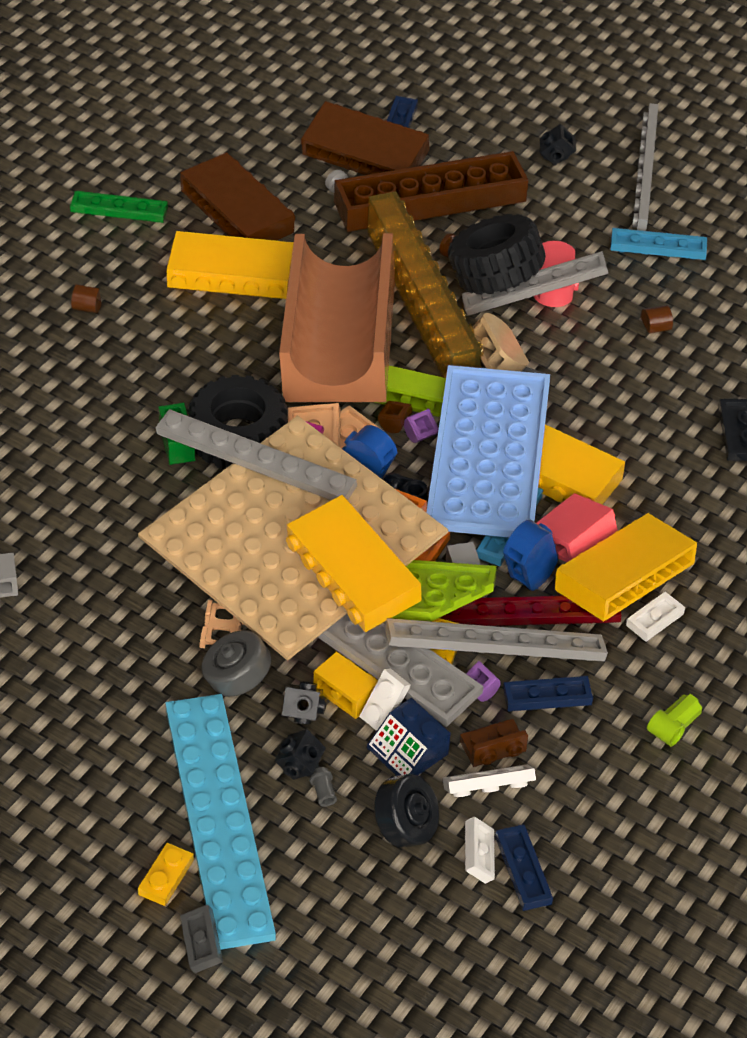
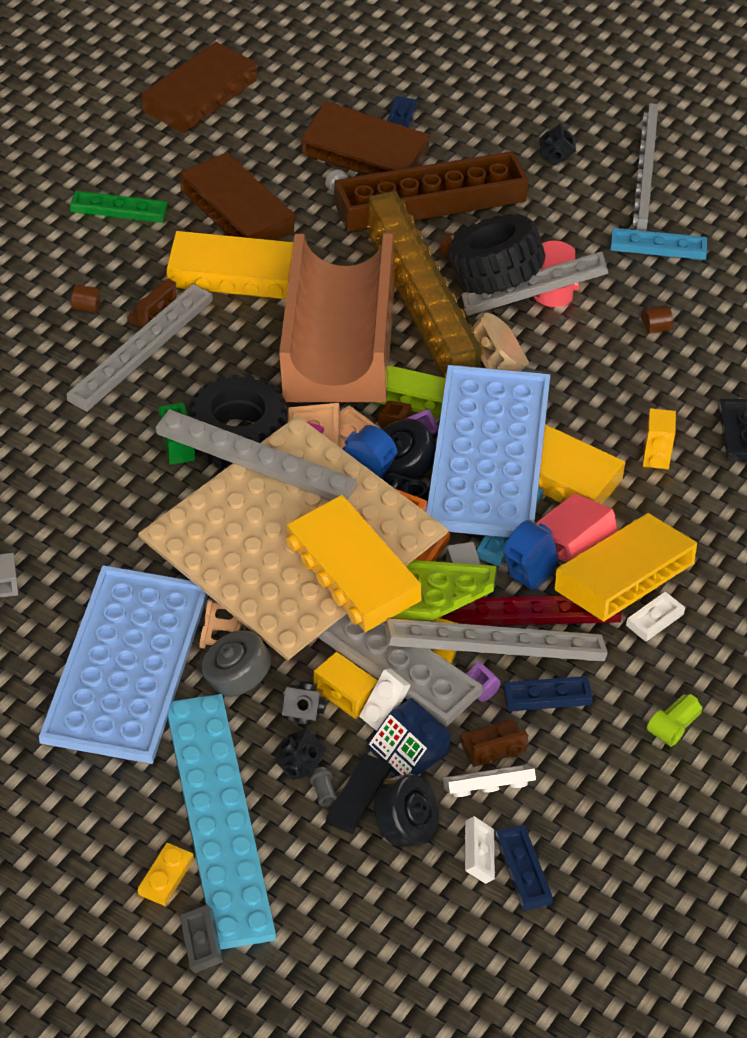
(125, 665): none -> light blue plate
(139, 348): none -> light grey plate
(153, 303): none -> reddish brown bracket
(199, 87): none -> reddish brown brick
(358, 793): none -> black tile
(414, 447): none -> black wheel
(659, 438): none -> yellow brick

